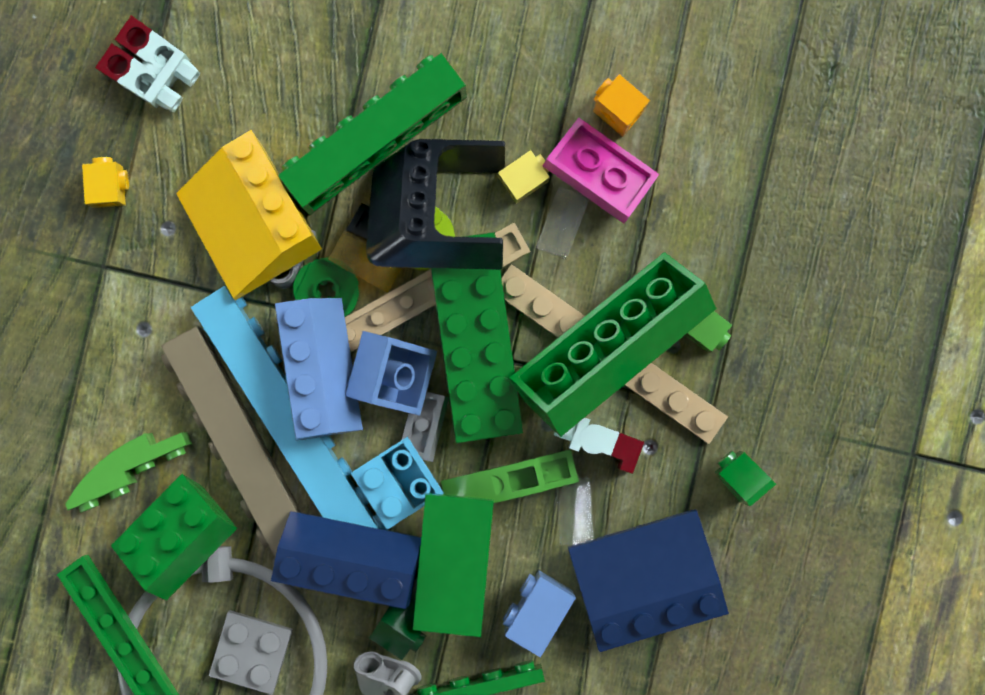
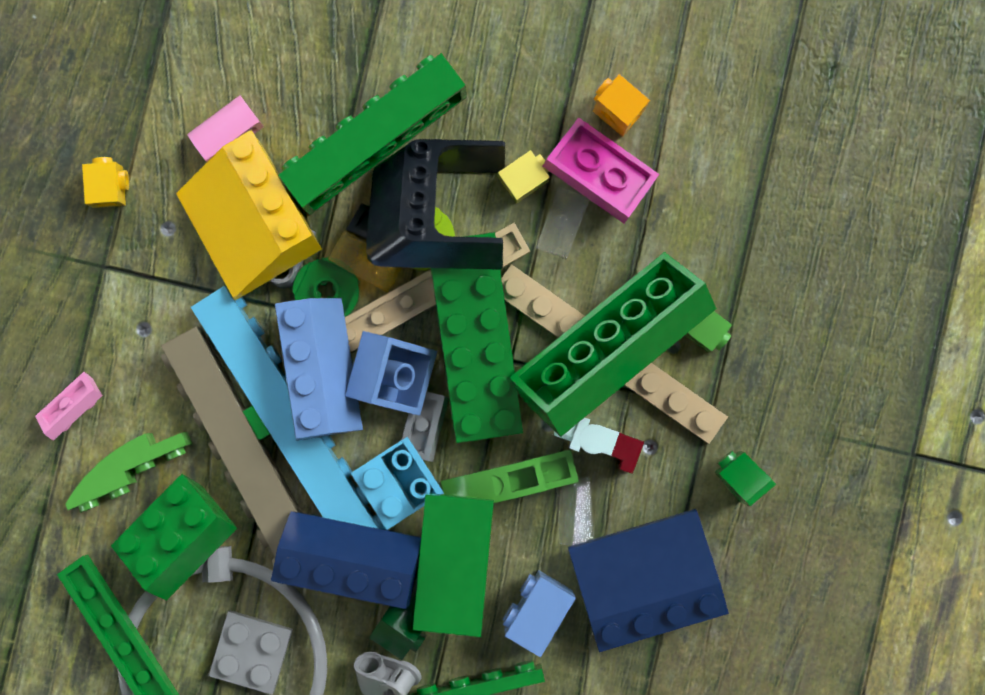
(68, 406): none -> bright pink plate
(157, 72): light aqua hips -> none
(224, 127): none -> bright pink brick
(256, 423): none -> green tile

